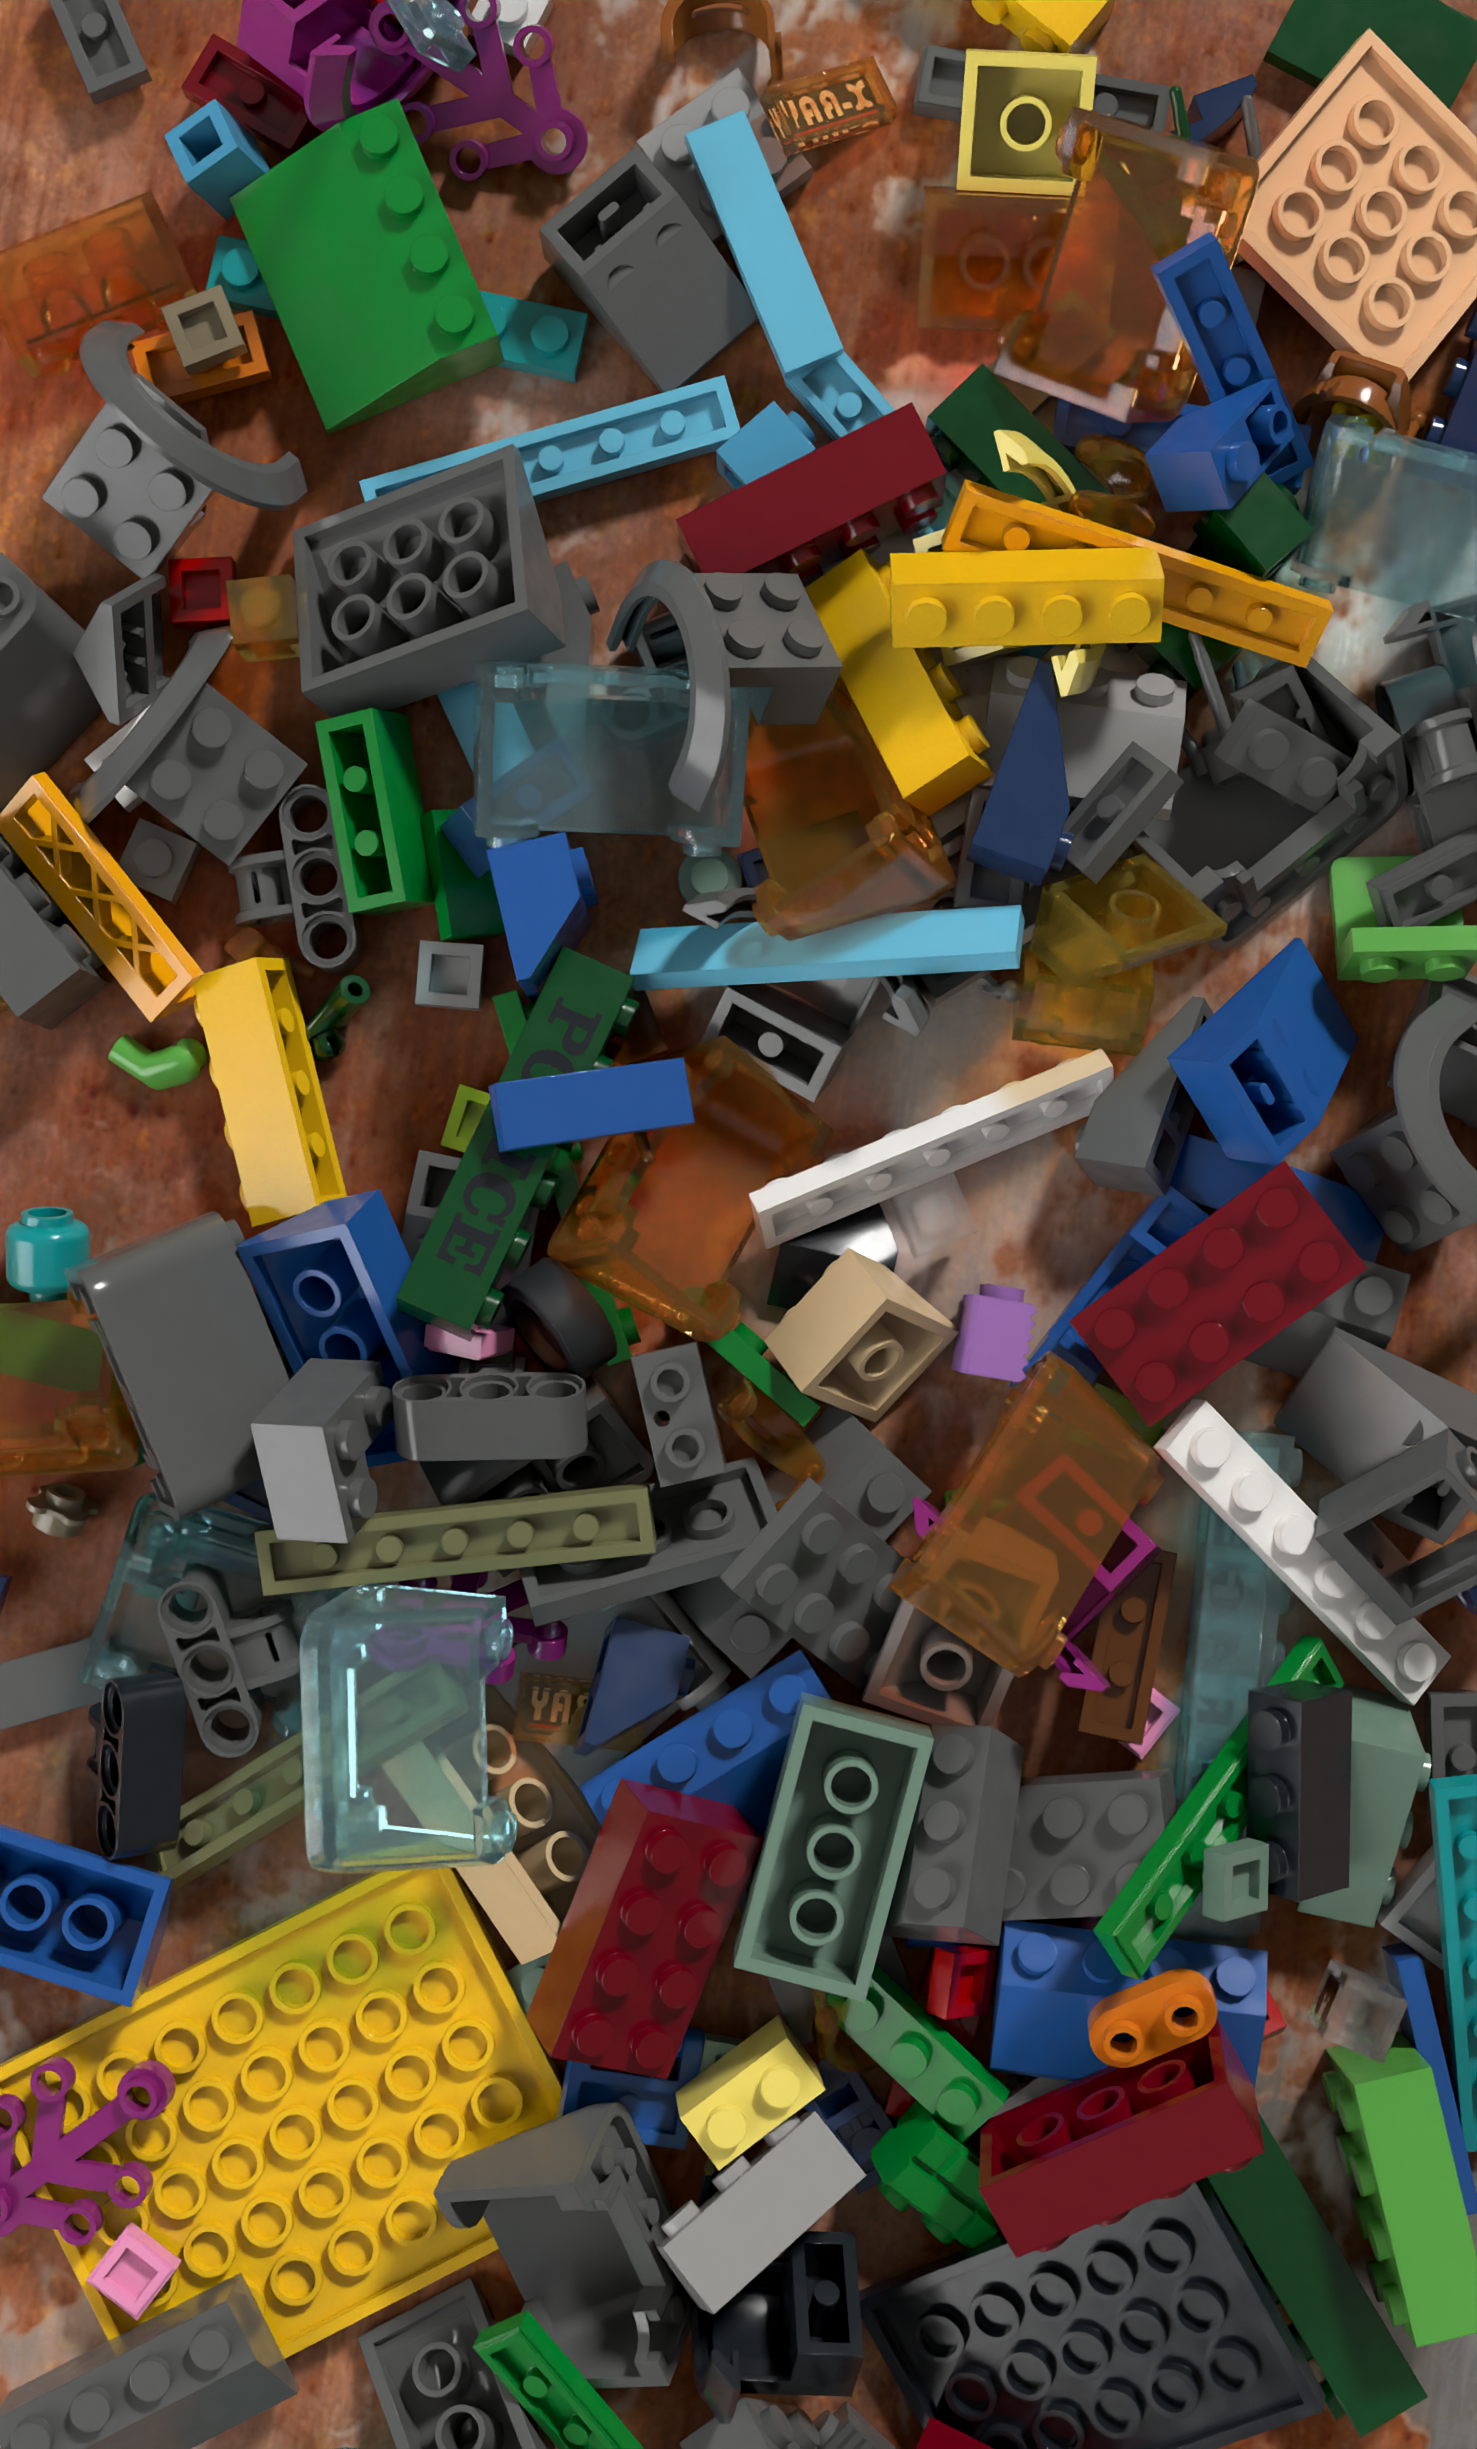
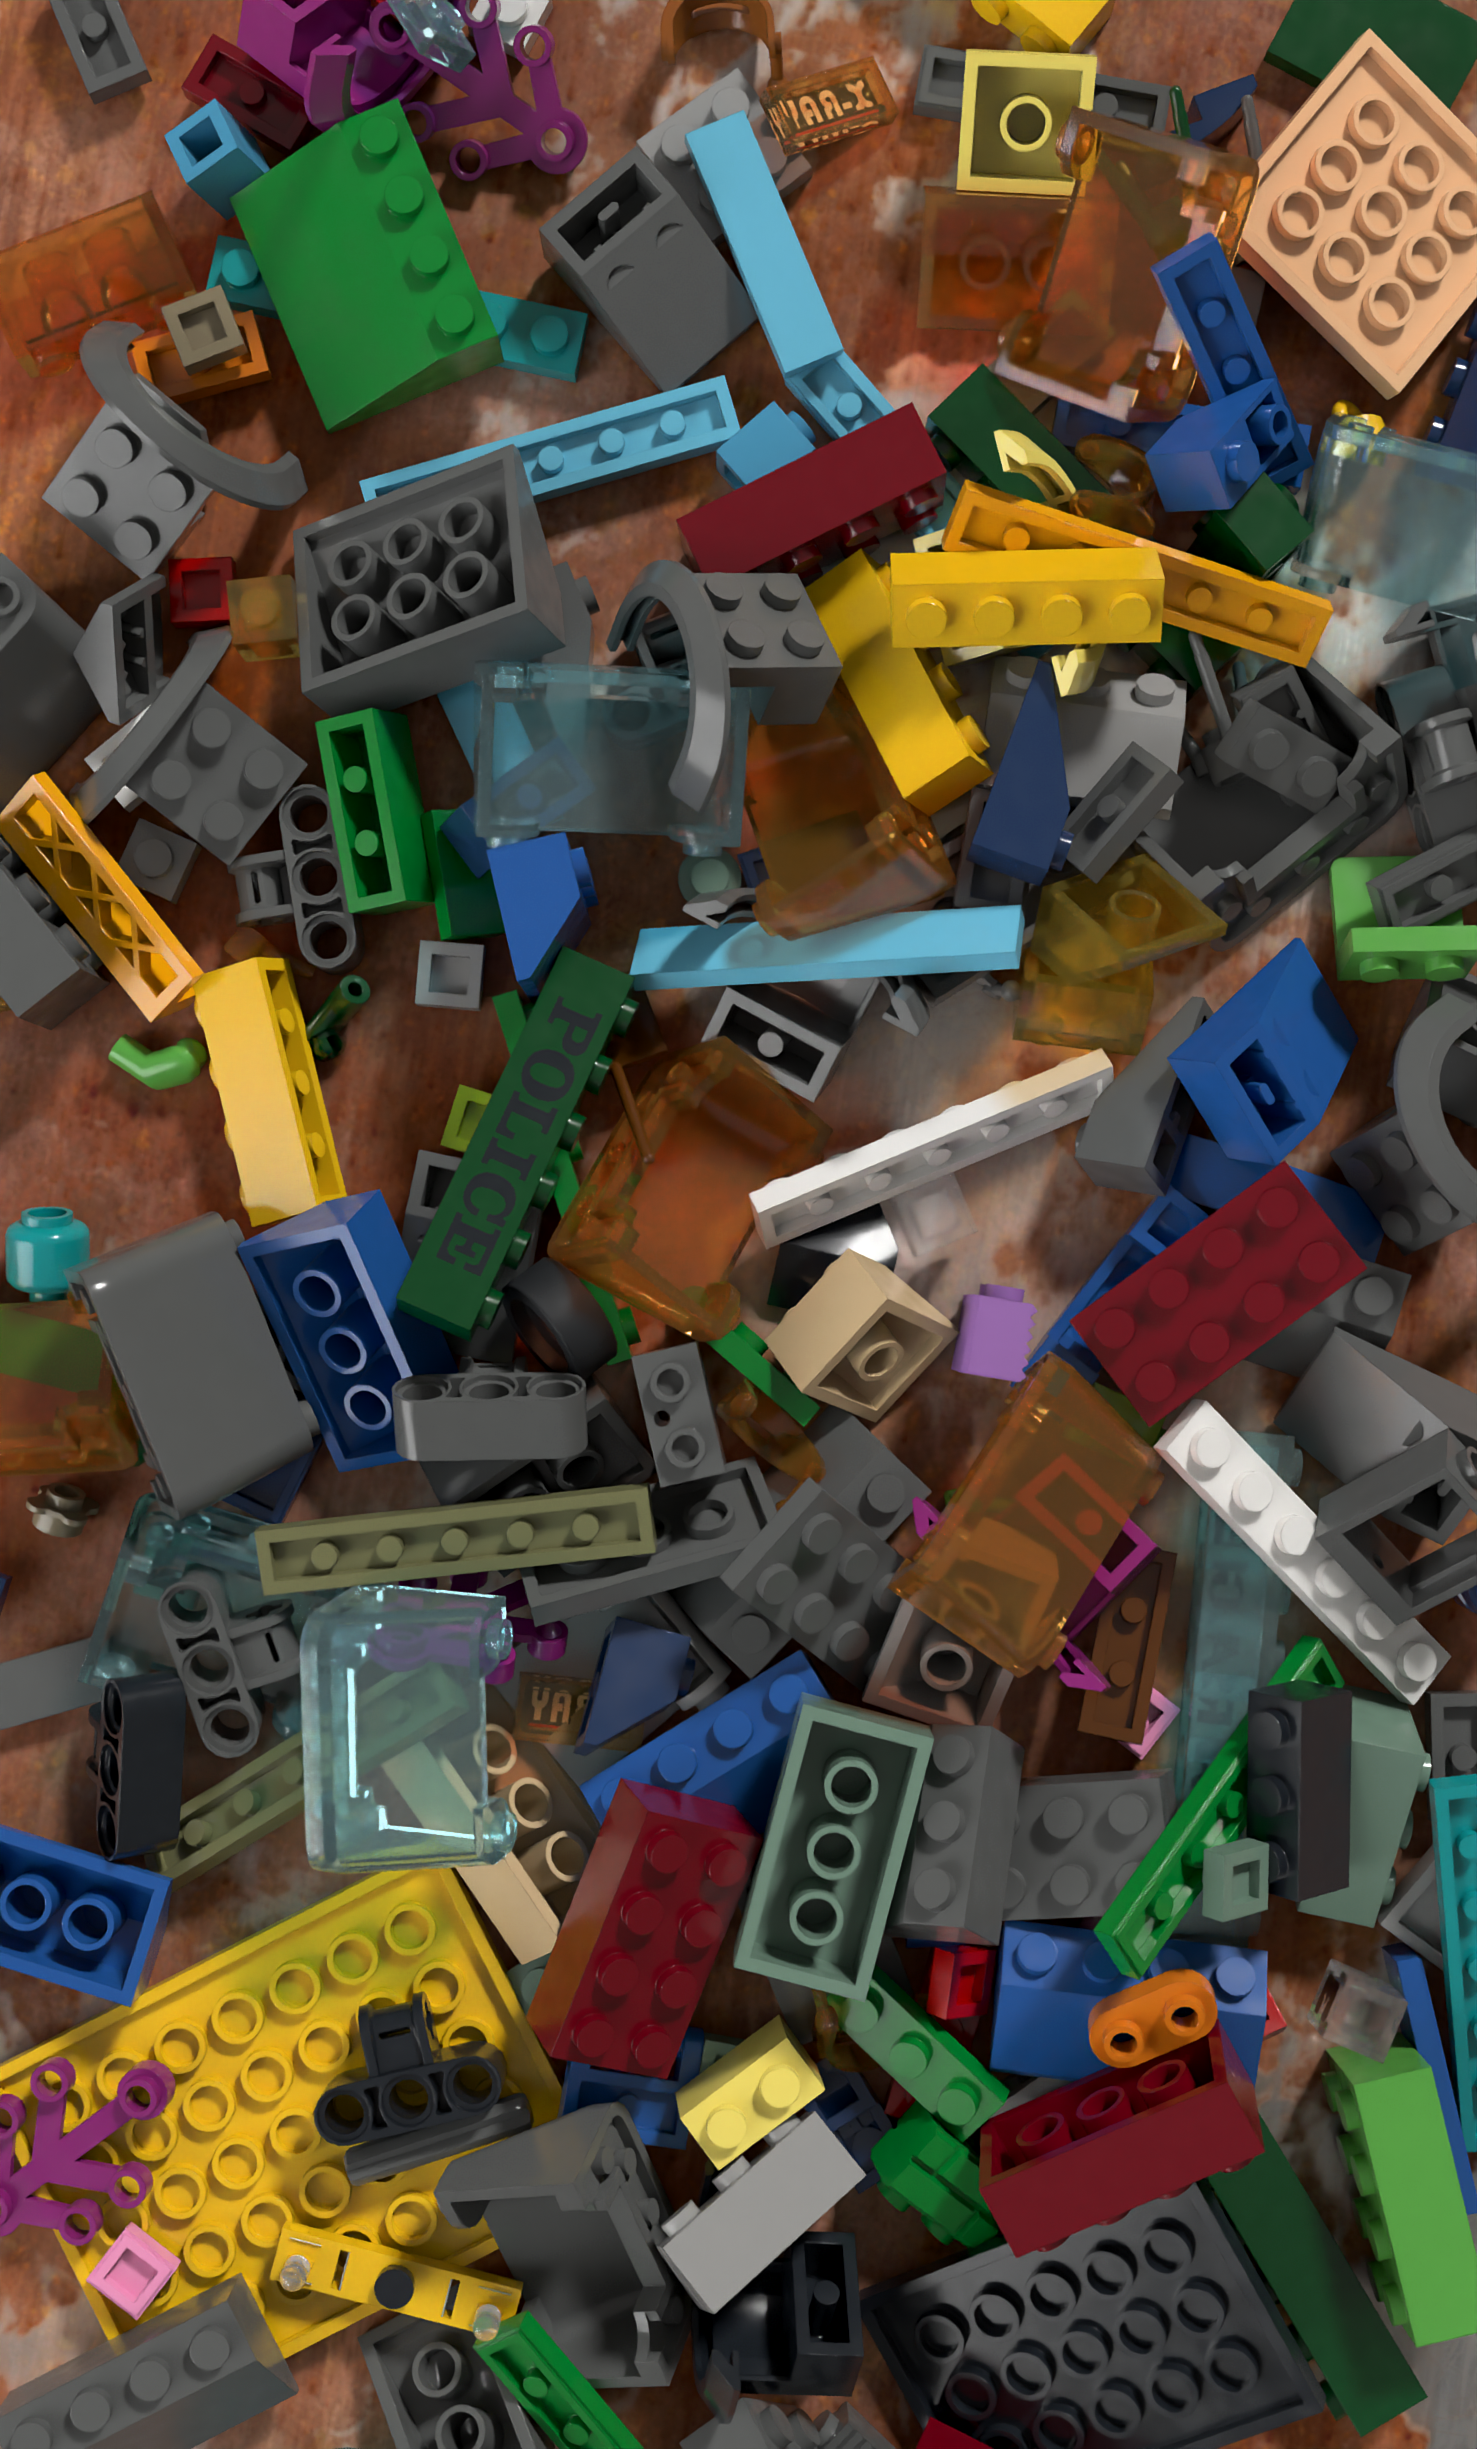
(315, 1448): dark grey brick -> none
(394, 2280): none -> yellow piece
(400, 2046): none -> black piece
(422, 2146): none -> dark grey axle
(484, 1344): bright pink tile -> none
(591, 1104): blue tile -> none
(1367, 384): dark orange helmet -> none

